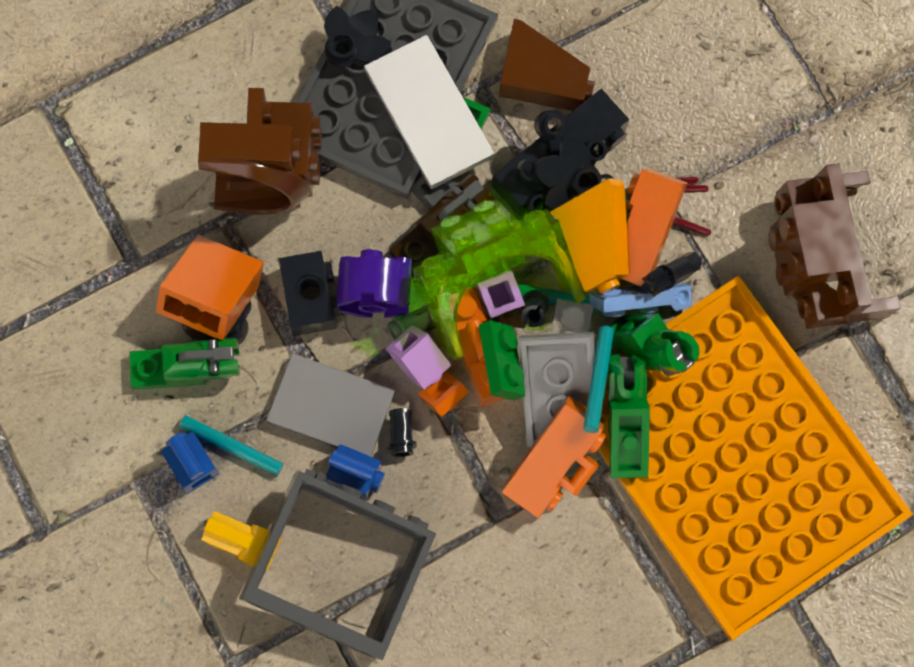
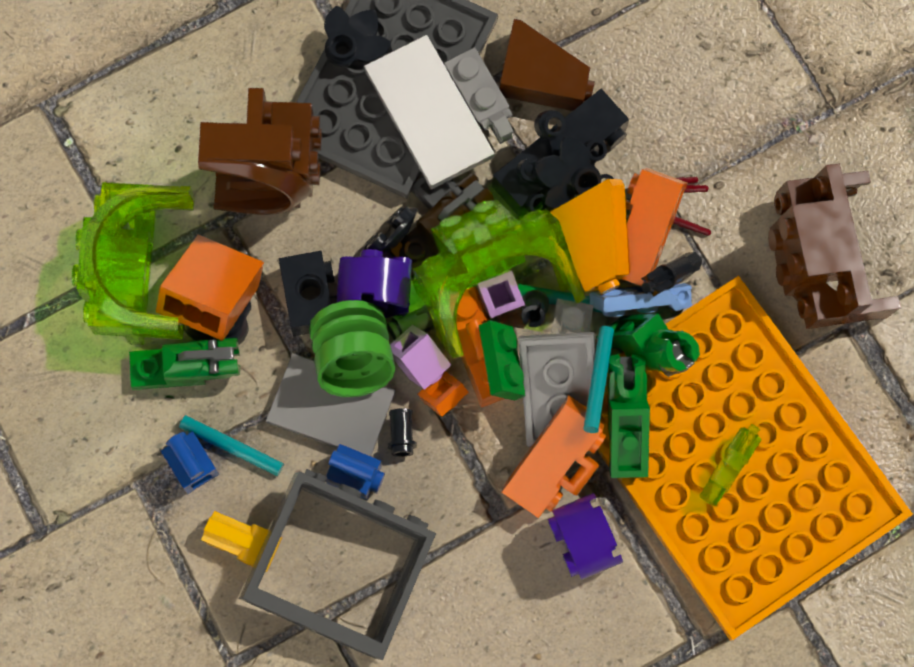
(118, 261): none -> clear neon green piece
(351, 348): none -> bright green wheel
(400, 224): none -> black dish
(481, 93): none -> light grey hinge
(585, 536): none -> dark purple brick
(731, 464): none -> clear neon green piece

